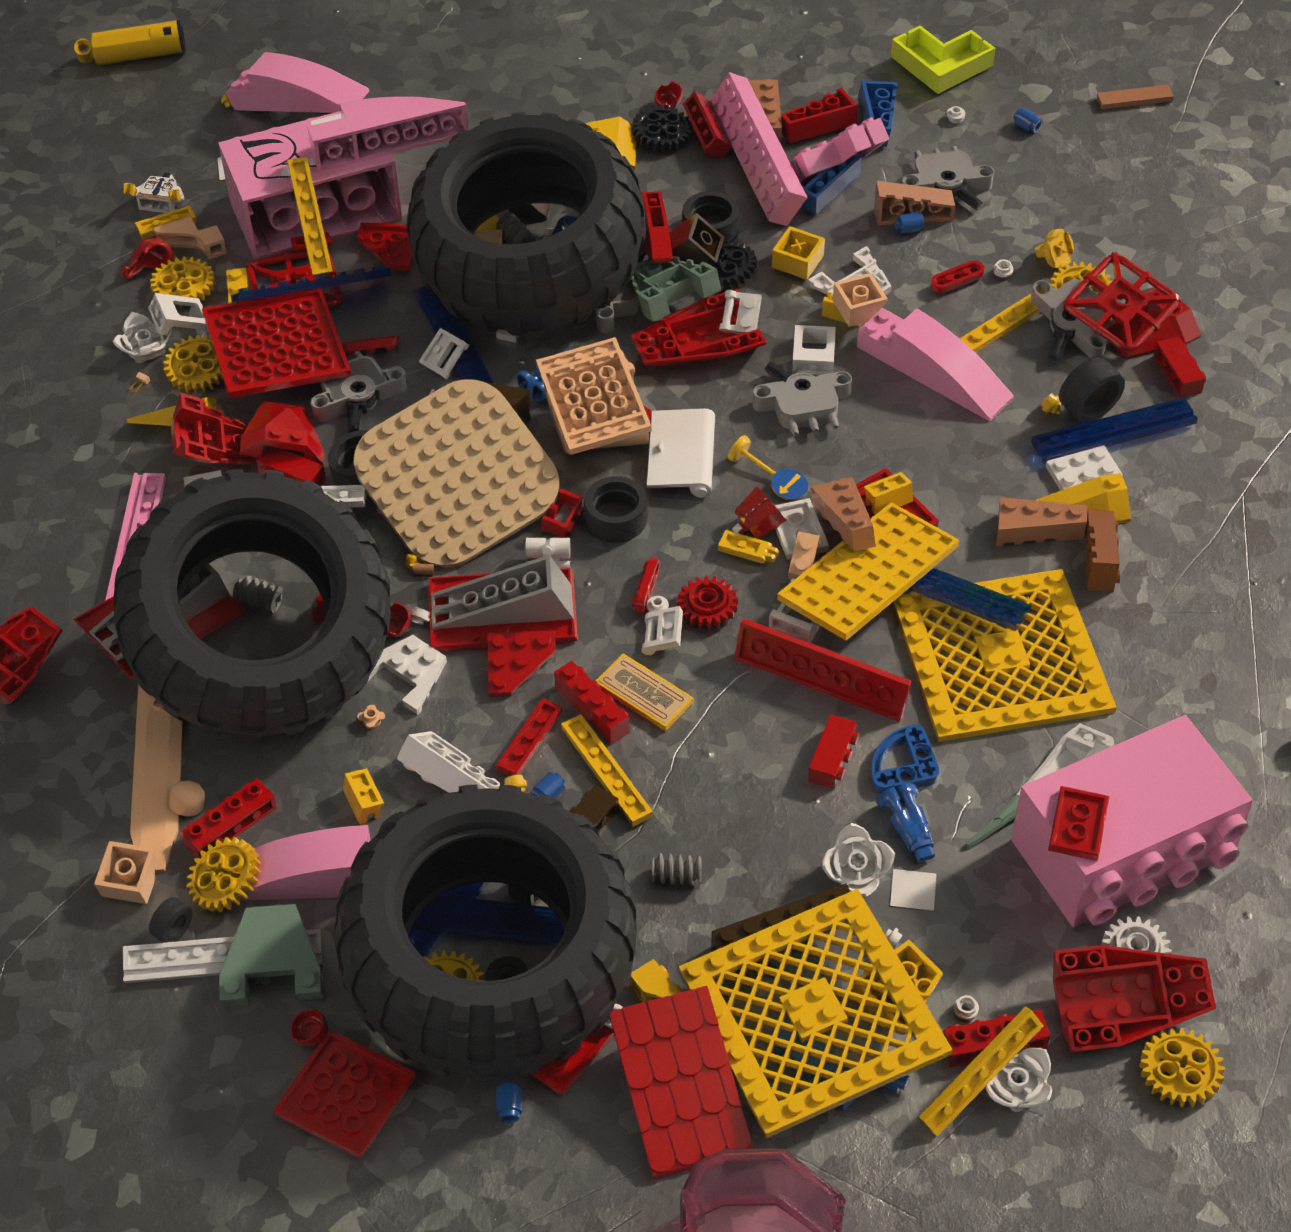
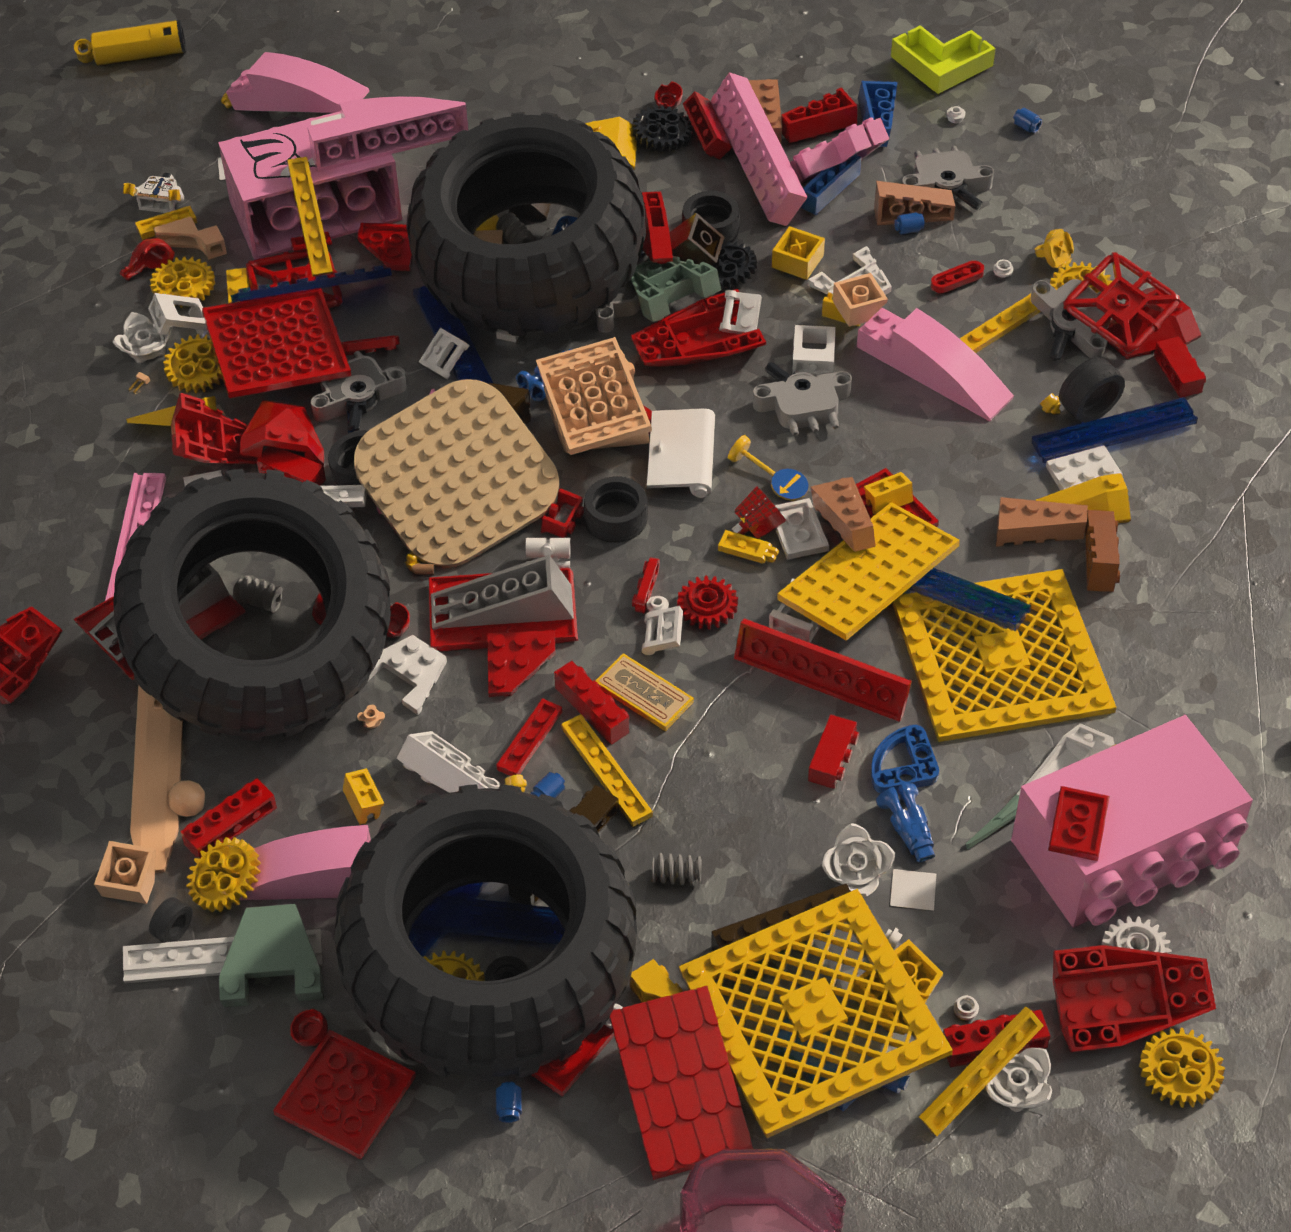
(419, 615): white plate -> none
(803, 554): light nougat brick -> none
(1135, 97): nougat tile -> none

